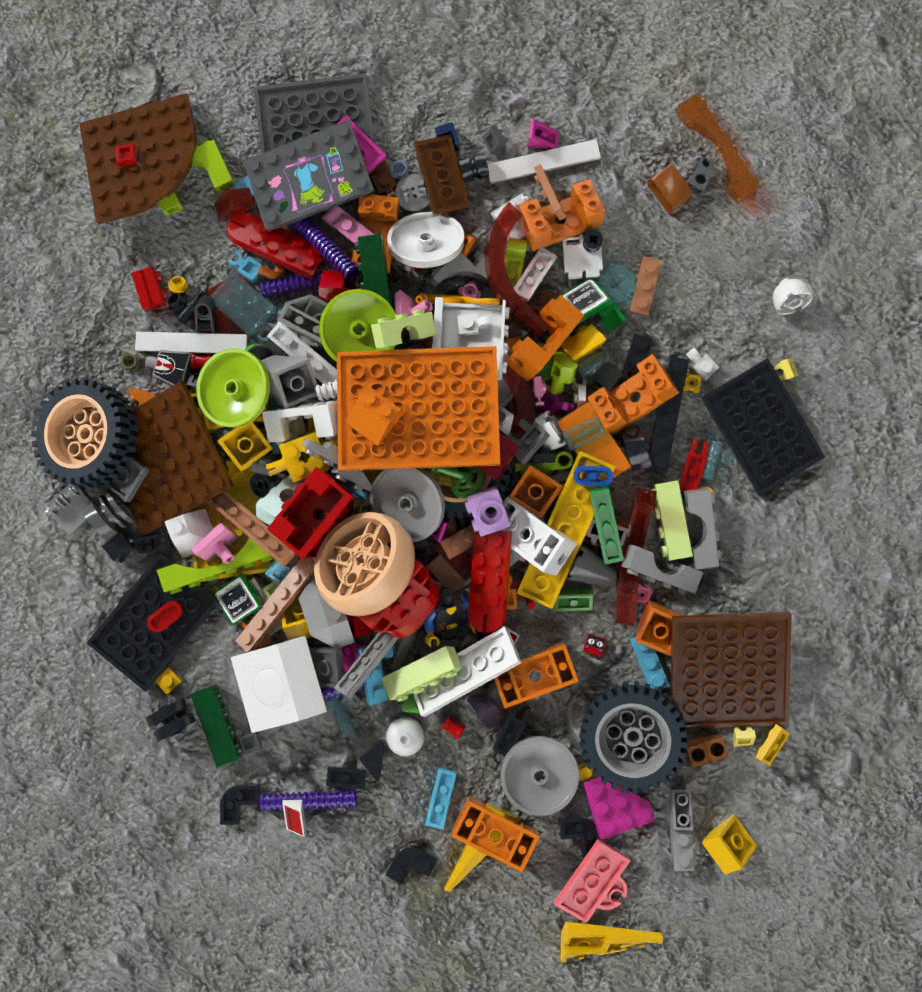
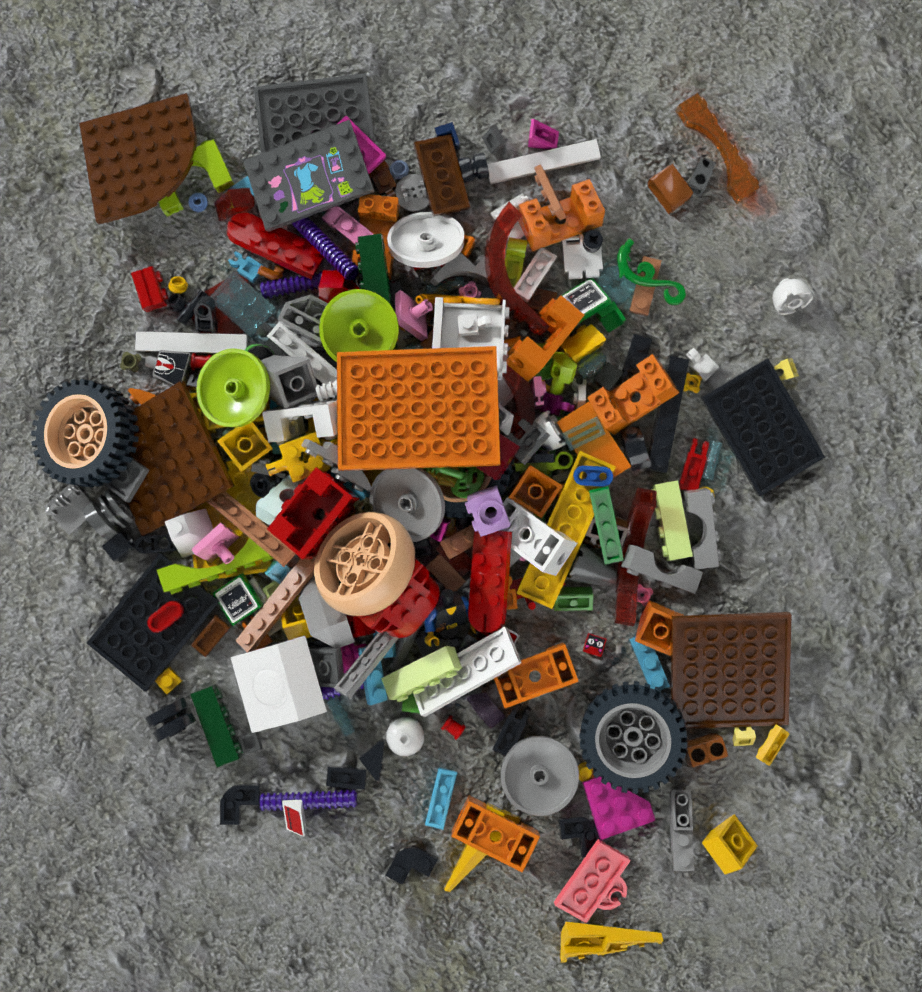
(126, 155): red tile -> none
(200, 207): none -> medium blue plate
(211, 636): none -> reddish brown plate
(373, 415): orange slope -> none
(388, 331): yellowish green arch -> none
(647, 281): none -> green plant

